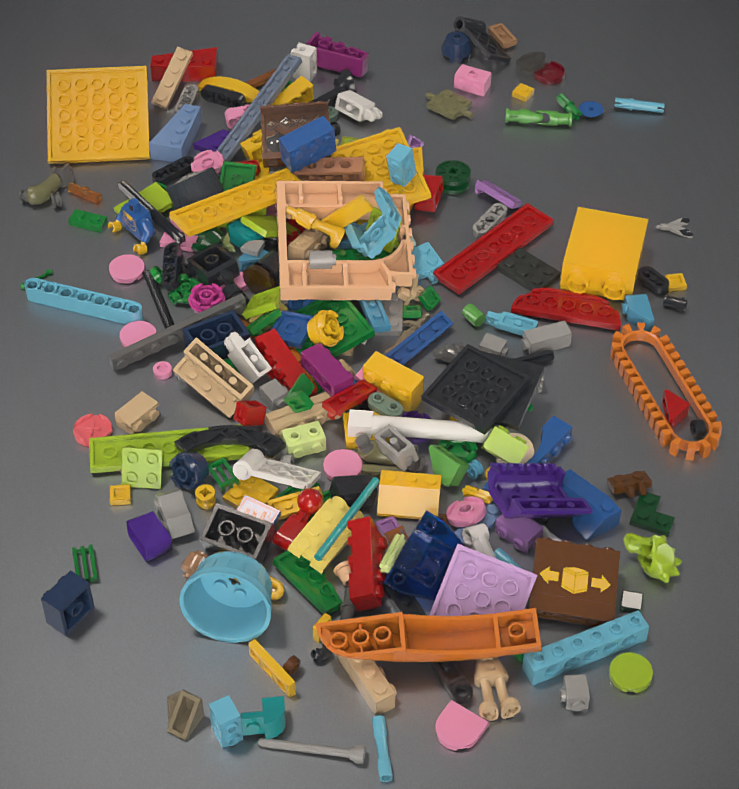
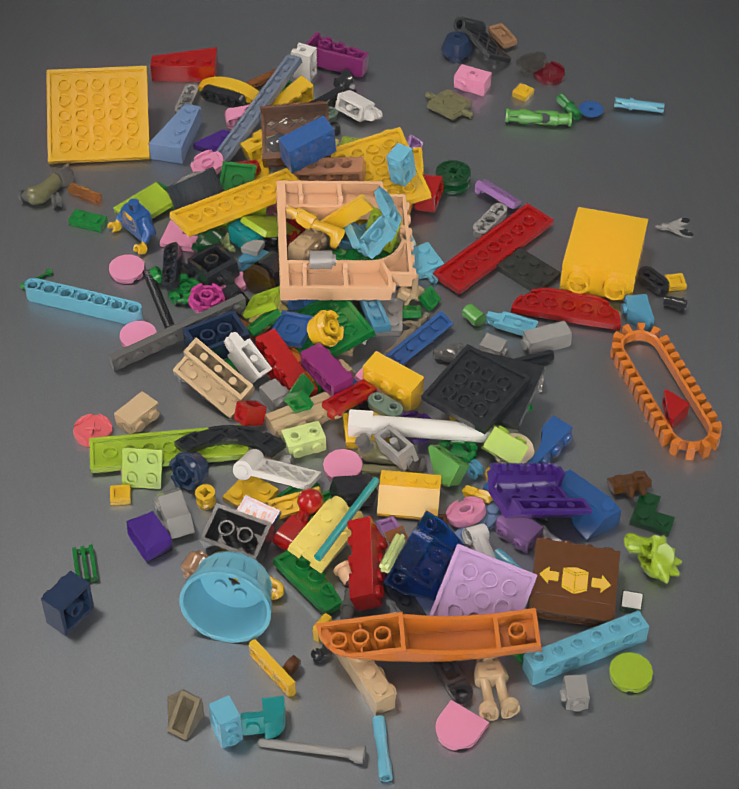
(156, 216): black axle -> none
(162, 370): bright pink tile -> none
(164, 175): black beam -> none
(172, 78): tan plate -> none
(228, 482): green tile -> none
(697, 428): black axle -> none

